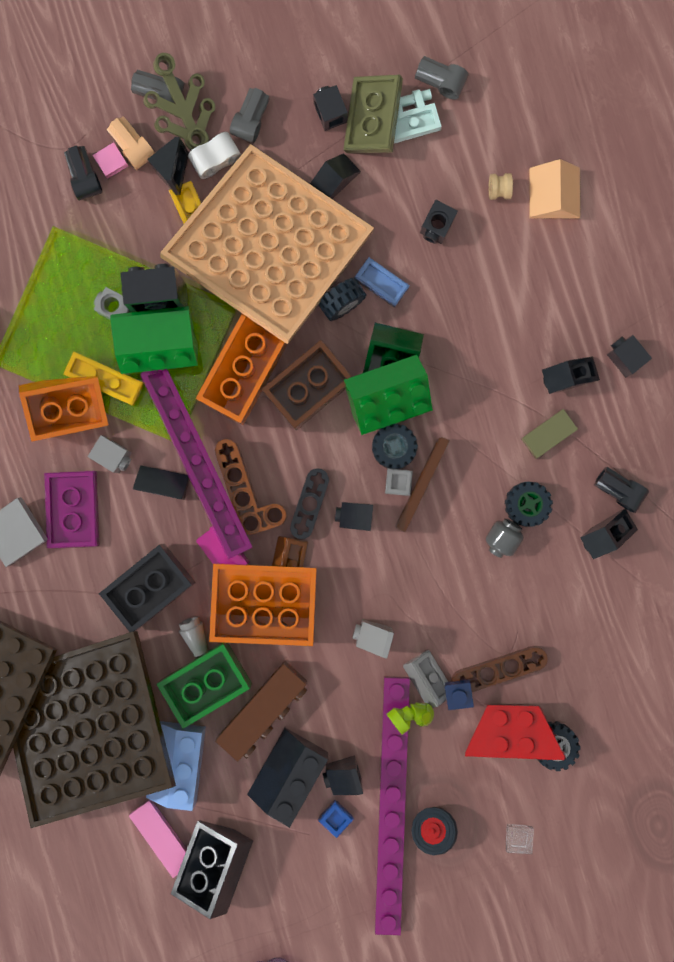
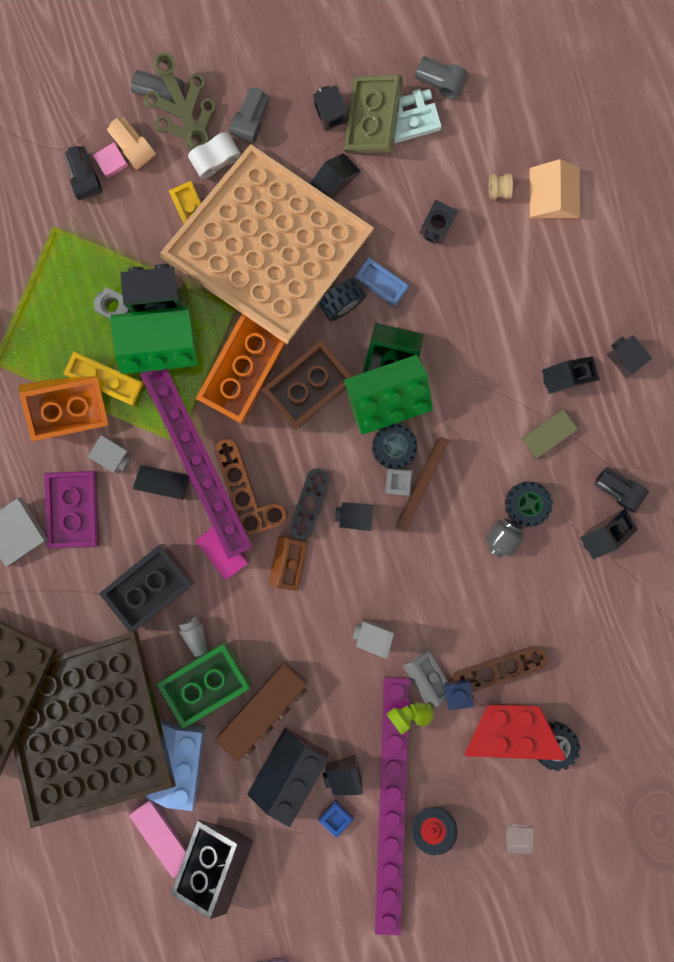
(171, 164): black slope -> none
(263, 605): orange slope -> none

